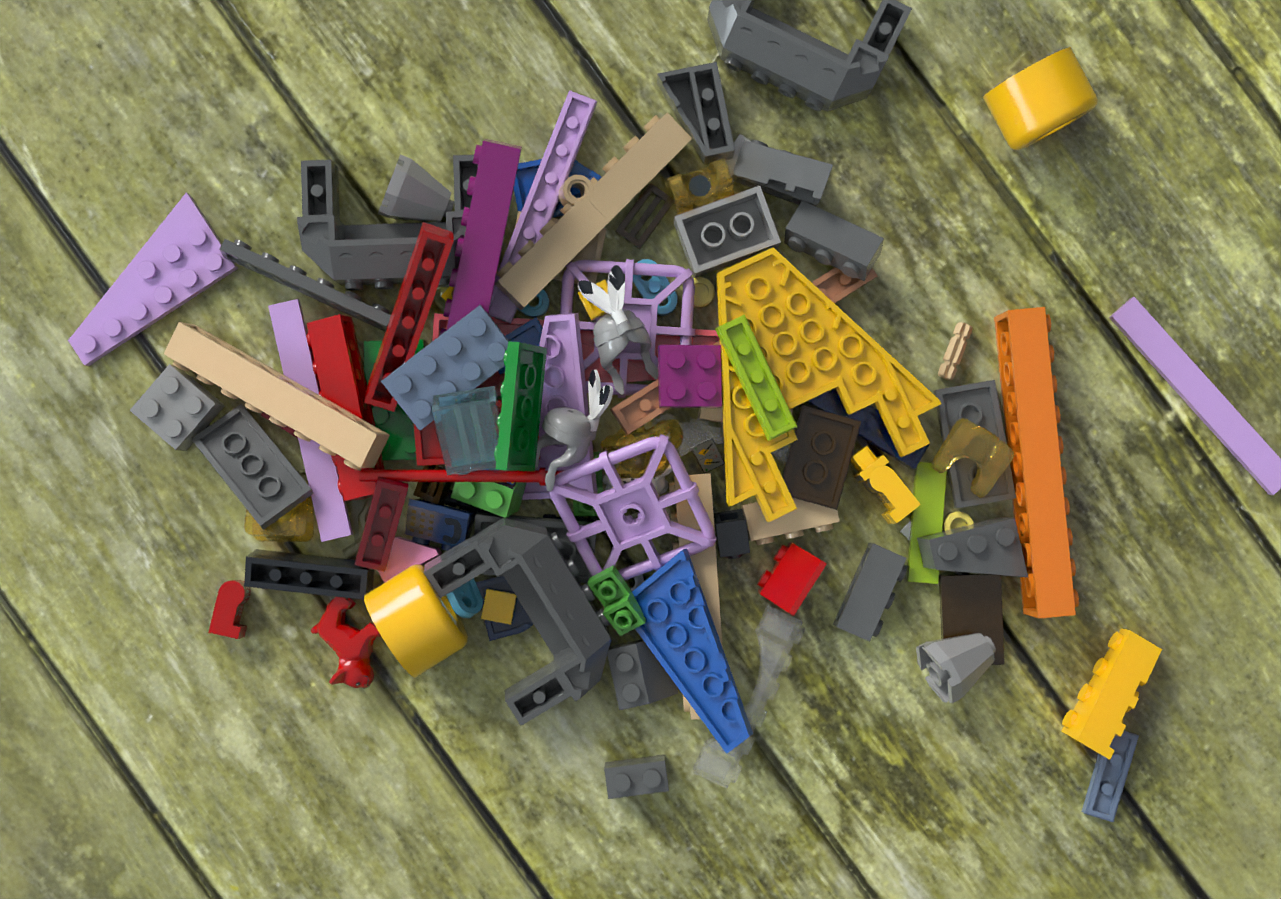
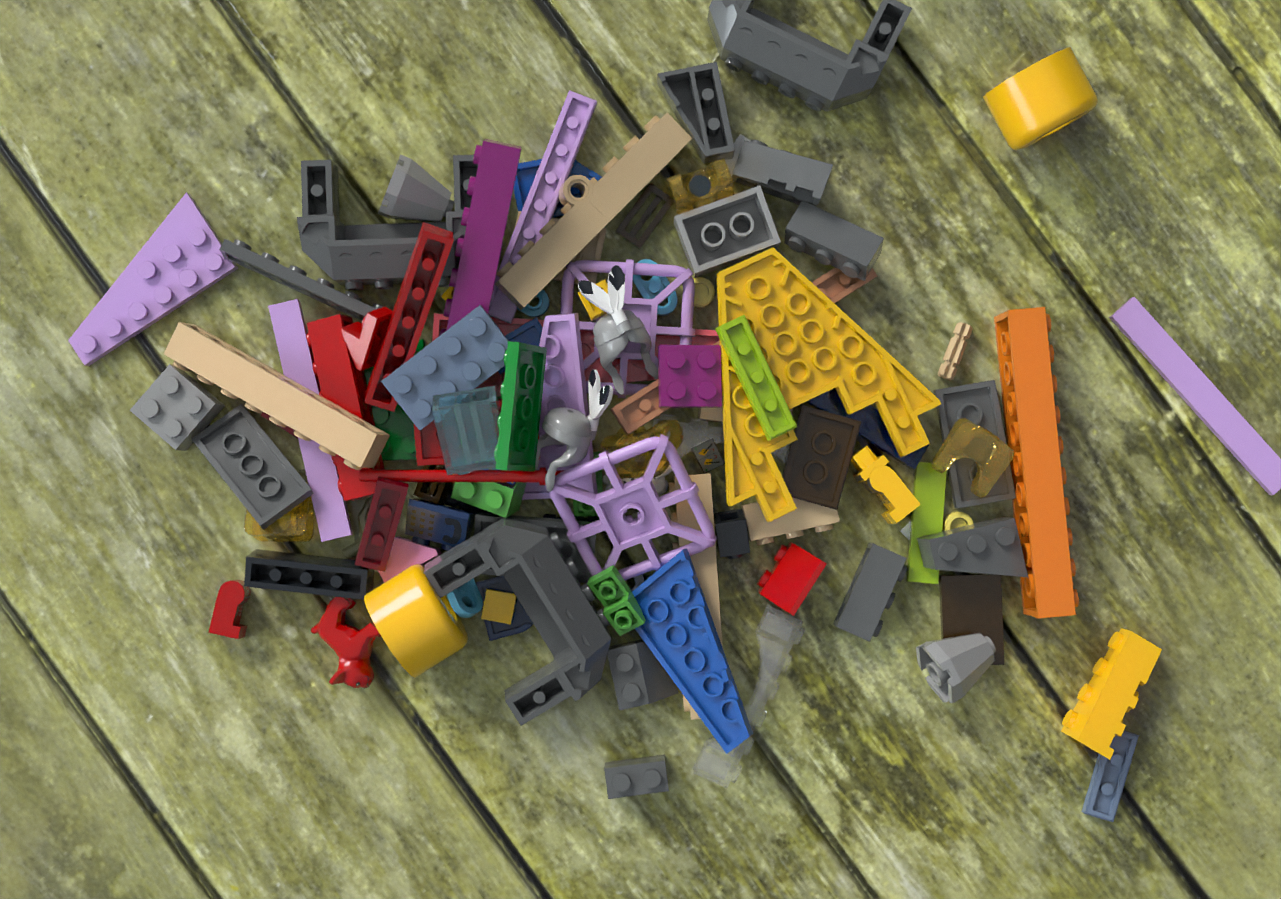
(366, 337): none -> red slope

